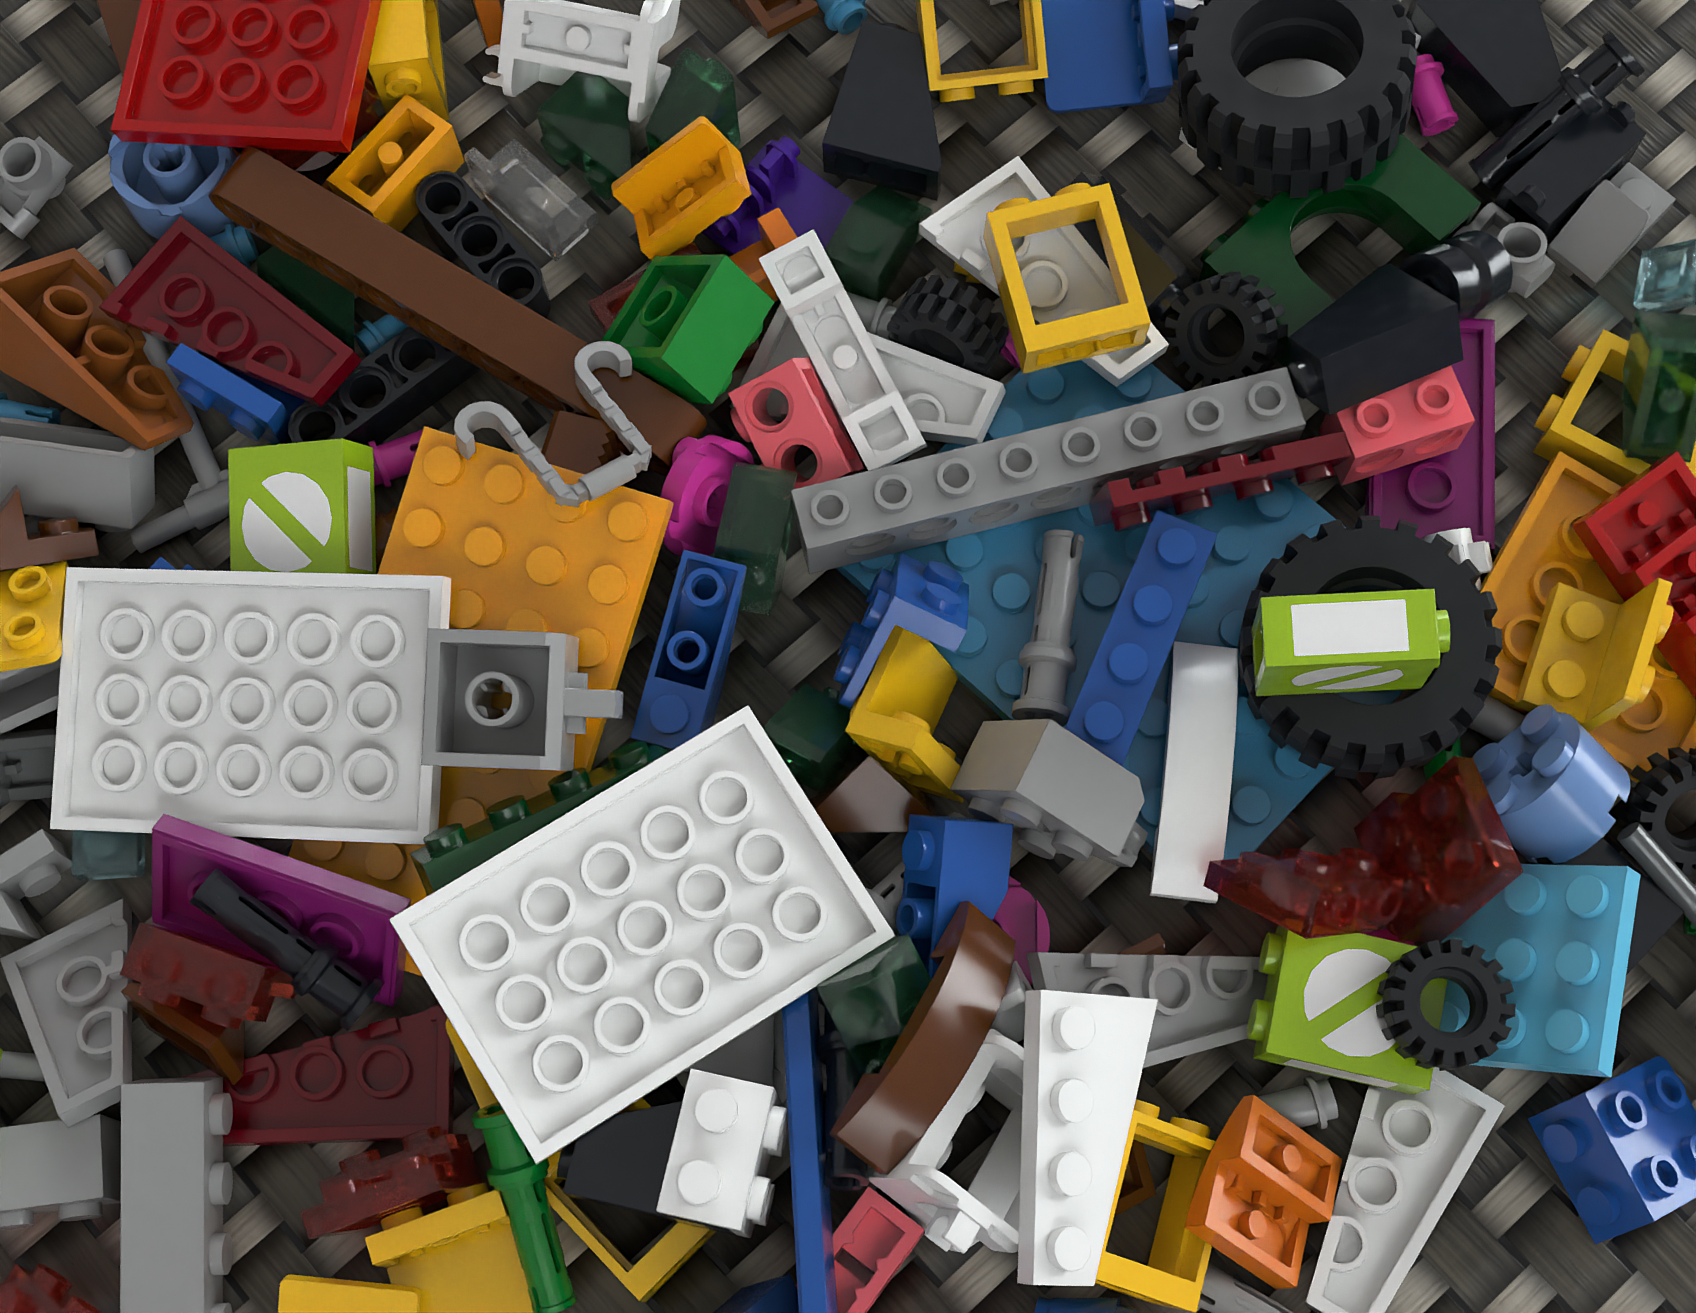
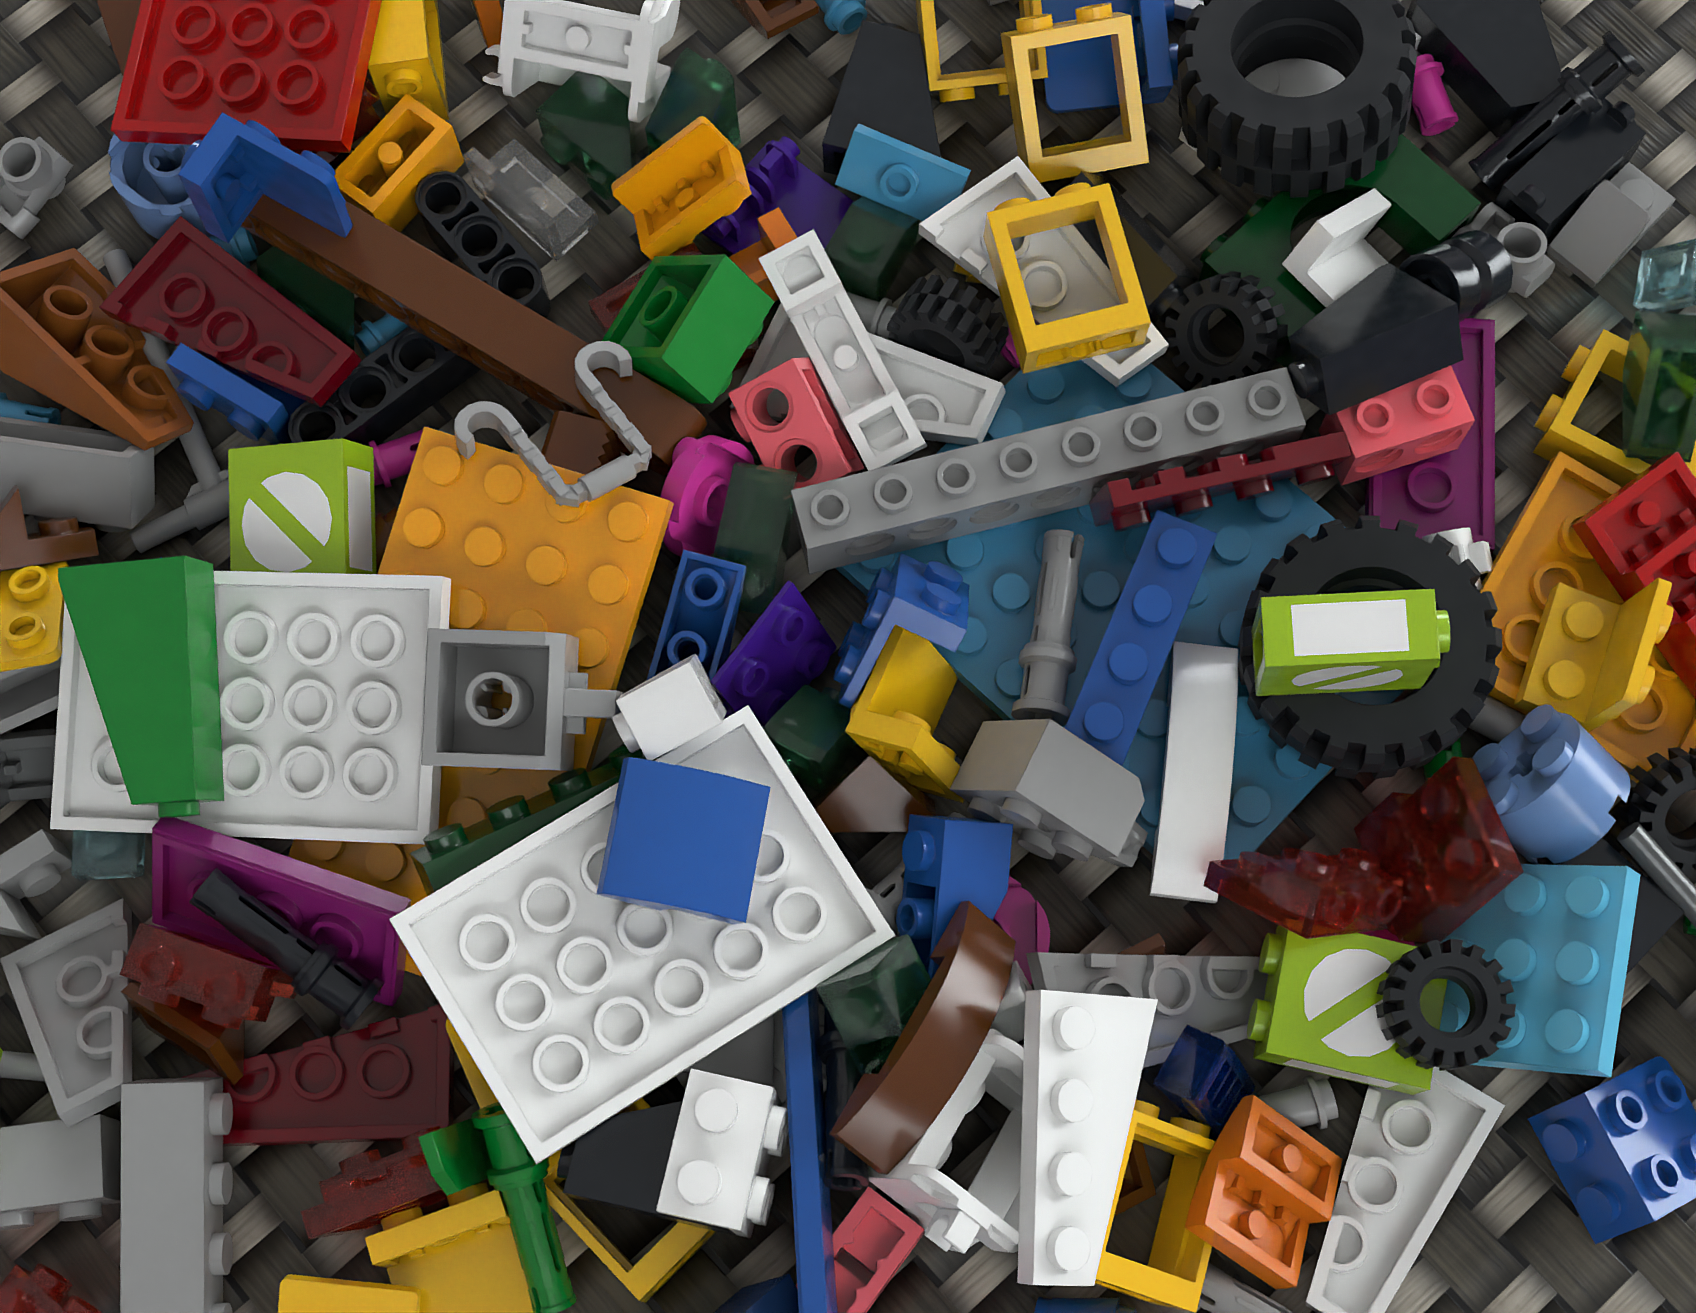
(154, 674): none -> green slope
(241, 163): none -> blue bracket
(456, 1156): none -> green piece
(669, 709): none -> white slope
(684, 840): none -> blue slope
(774, 657): none -> dark purple hinge
(899, 174): none -> dark azure plate
(1089, 155): none -> yellow window
(1204, 1079): none -> clear blue slope
(1334, 250): none -> white panel

